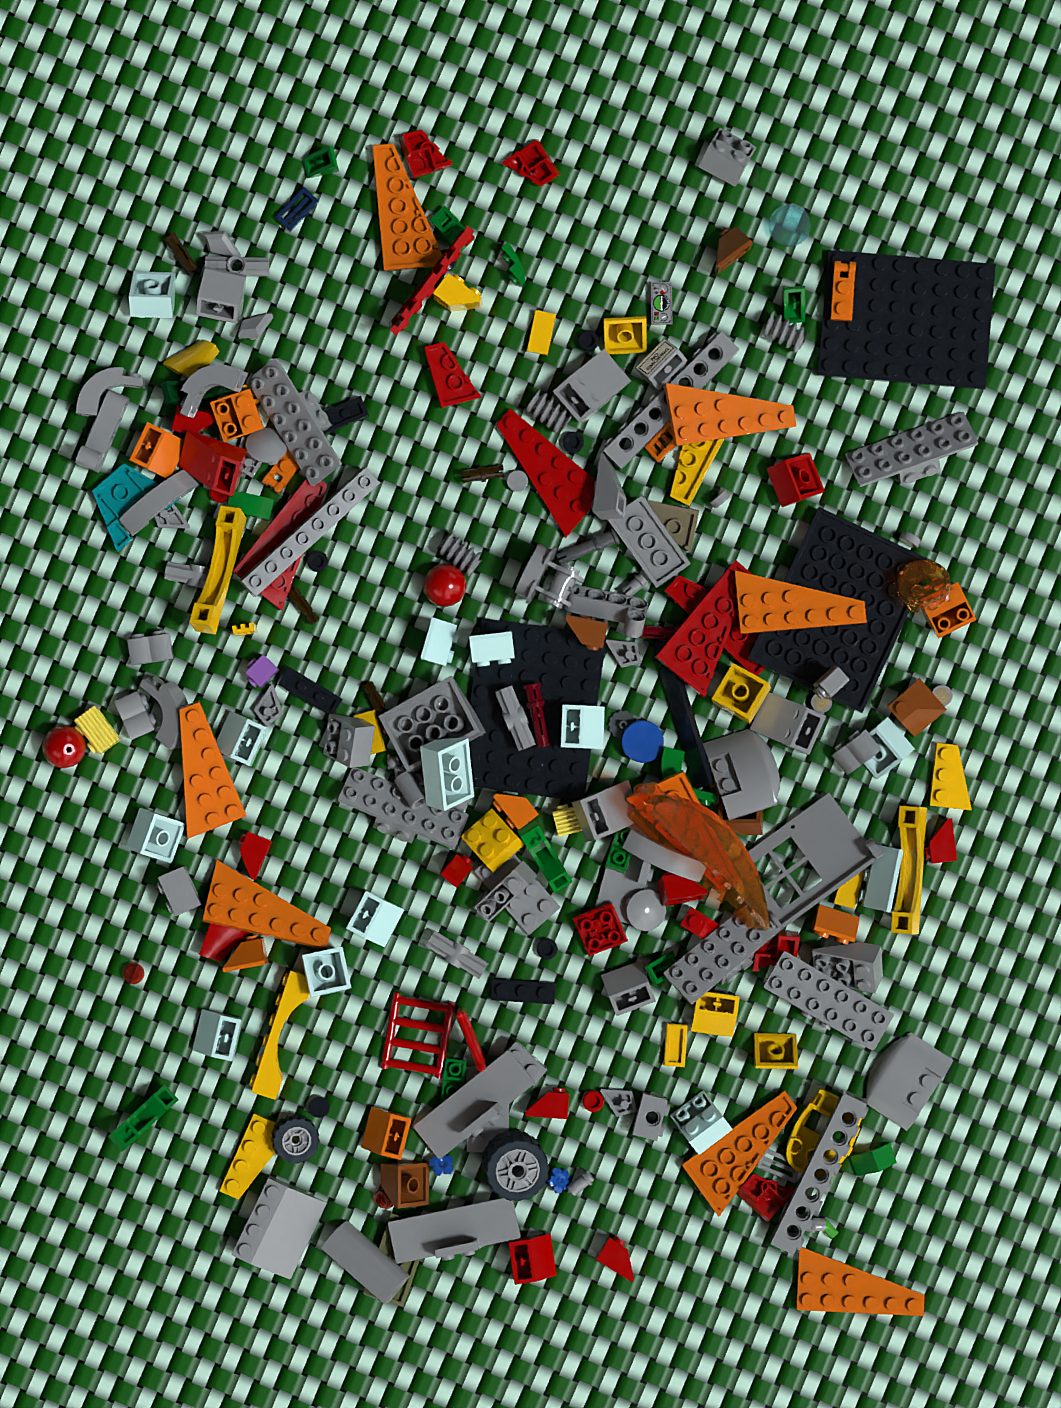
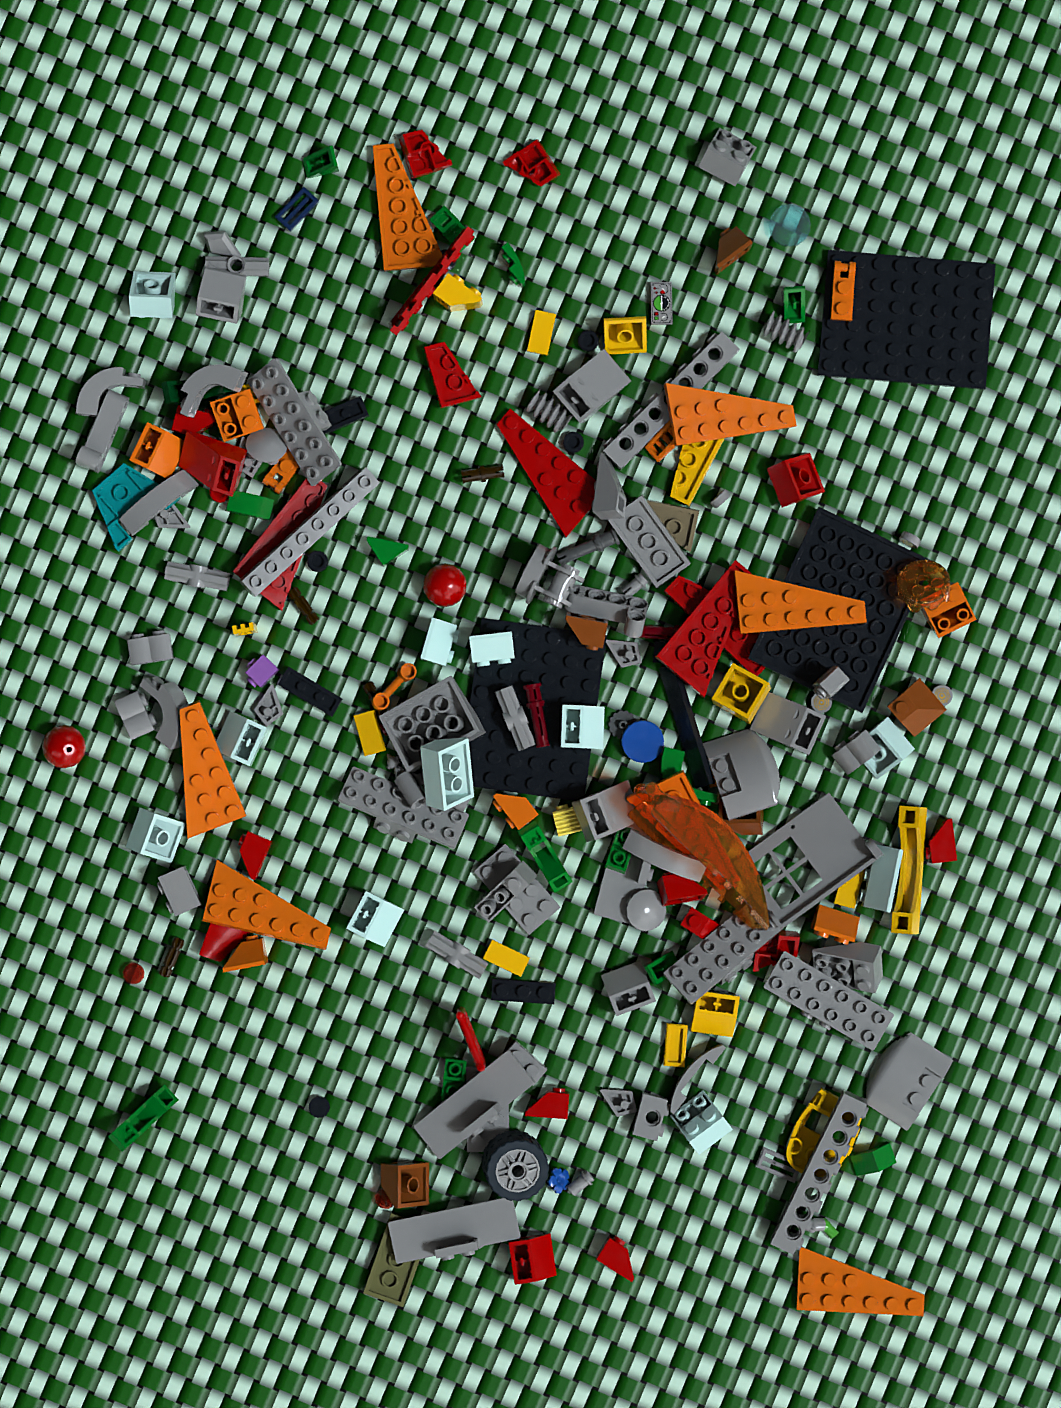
(97, 730): light yellow brick -> none
(171, 957): none -> dark brown axle
(181, 253): dark brown pin -> none
(192, 358): yellow slope -> none
(217, 1035): light aqua slope -> none
(229, 531): yellow arch -> none
(250, 1157): yellow wing -> none
(254, 327): light grey piece -> none
(269, 1075): yellow arch -> none
(279, 1228): light grey slope -> none
(290, 1149): black wheel -> none
(326, 972): light aqua slope -> none
(349, 740): light grey slope -> none
(365, 1262): light grey brick -> none
(386, 1132): orange slope -> none
(387, 550): none -> green slope
(394, 1020): red bar -> none
(405, 673): none -> orange bar
(441, 1165): blue plant -> none
(457, 869): red slope -> none
(459, 553): light grey piece -> none
(492, 840): yellow brick -> none
(506, 958): none -> yellow tile
(517, 481): light grey tile -> none
(547, 948): black tile -> none
(593, 1101): red tile -> none
(600, 928): red tile -> none
(661, 364): brick -> none
(677, 1096): none -> light grey slope
(731, 1159): orange wing -> none
(764, 1195): red slope -> none
(775, 1051): yellow slope -> none
(912, 452): light grey bracket -> none
(948, 779): yellow wing -> none

